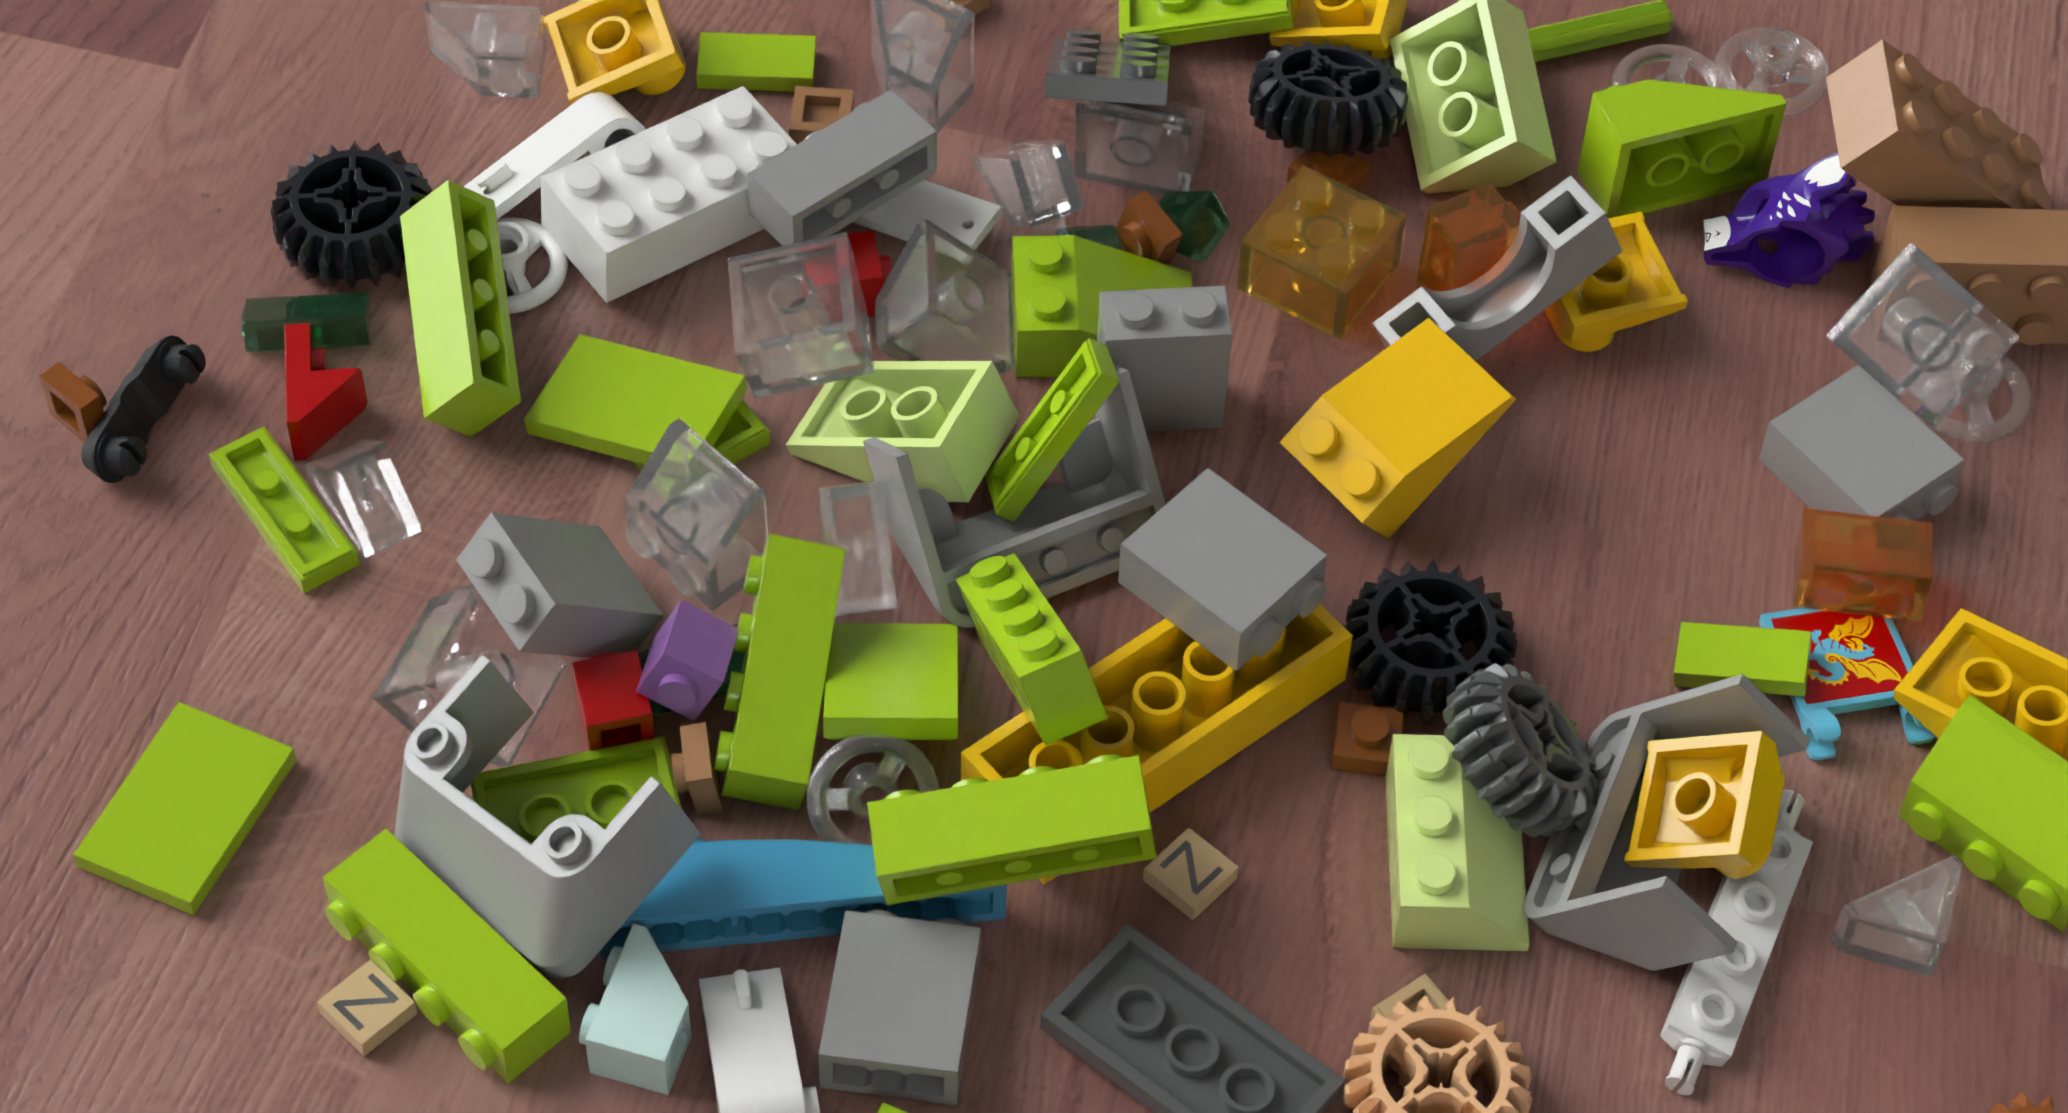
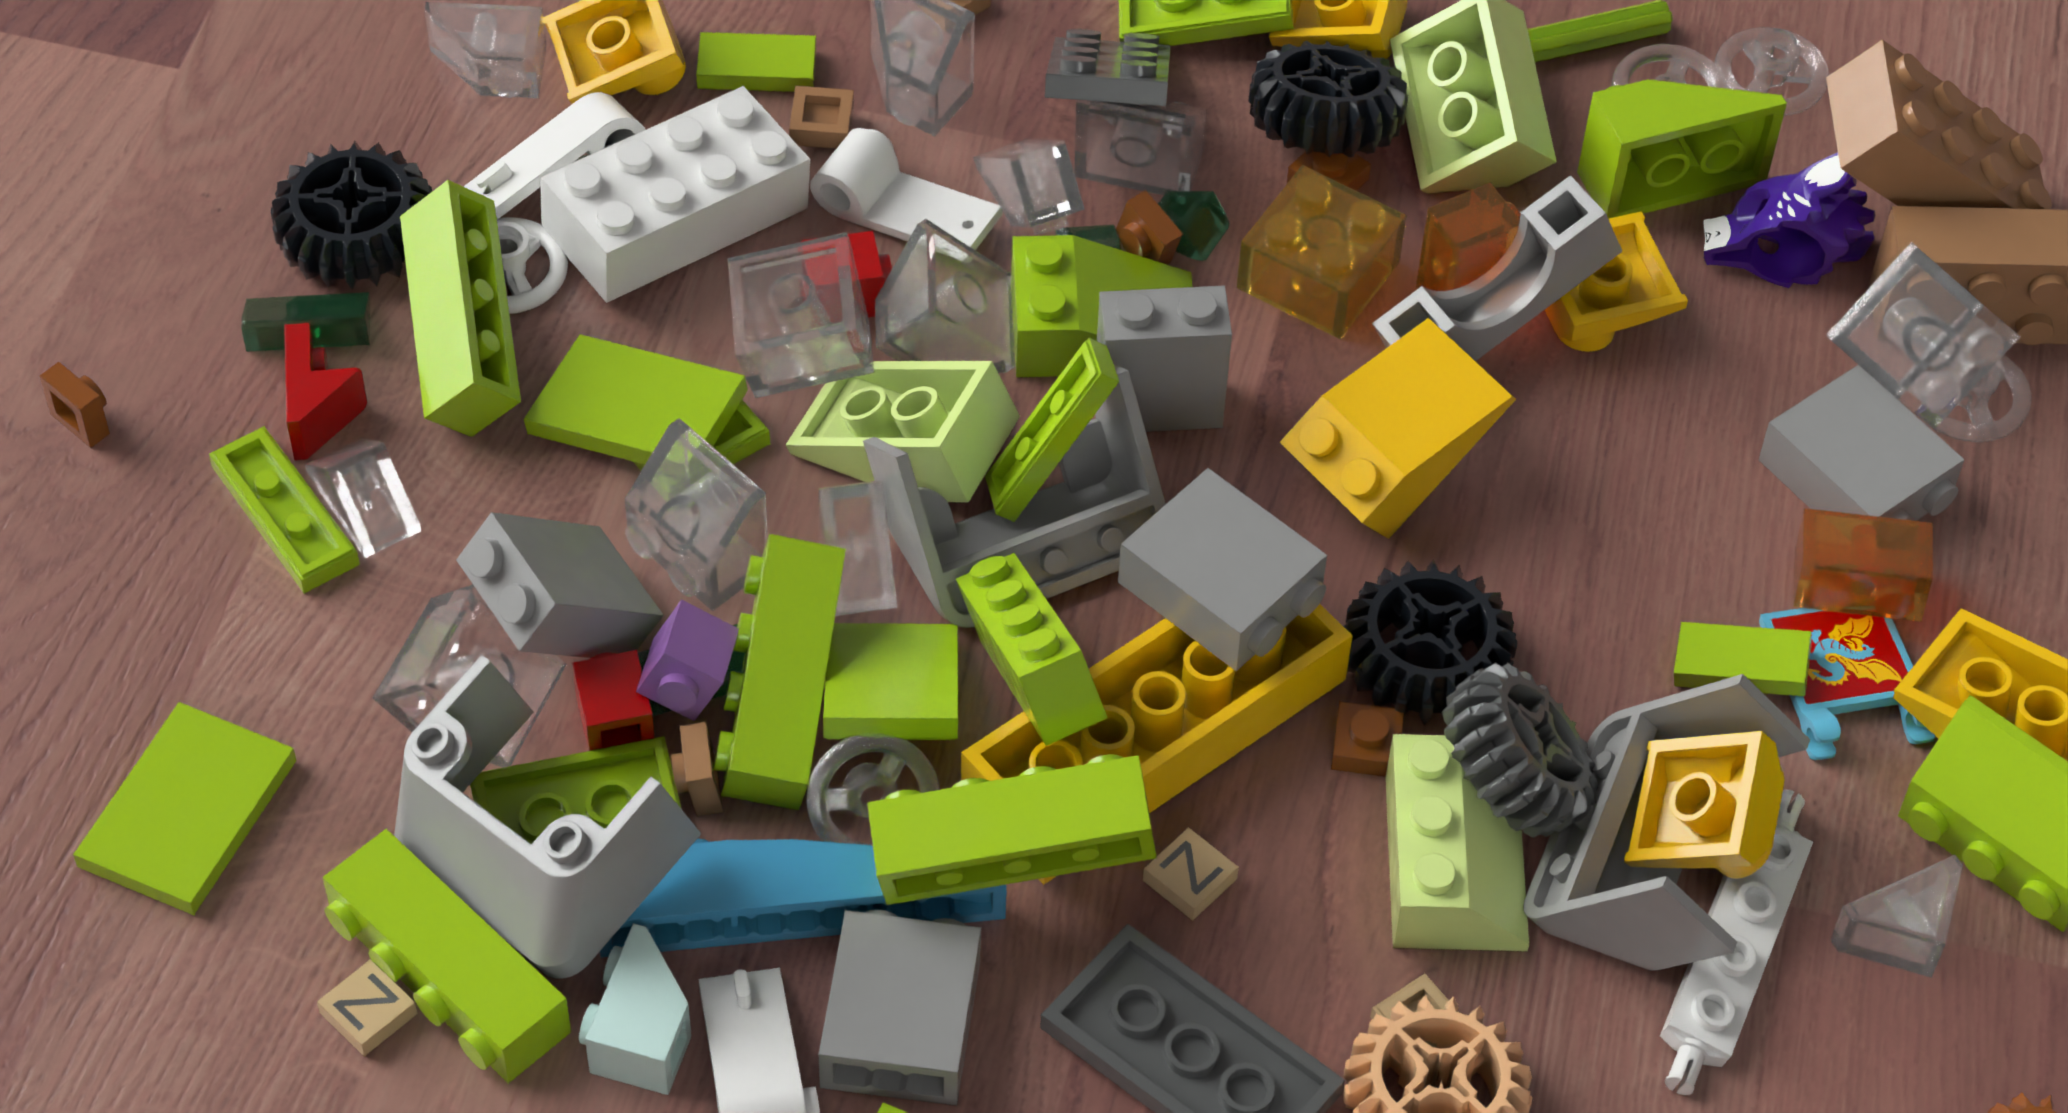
(144, 396): black piece -> none
(843, 171): light grey brick -> none

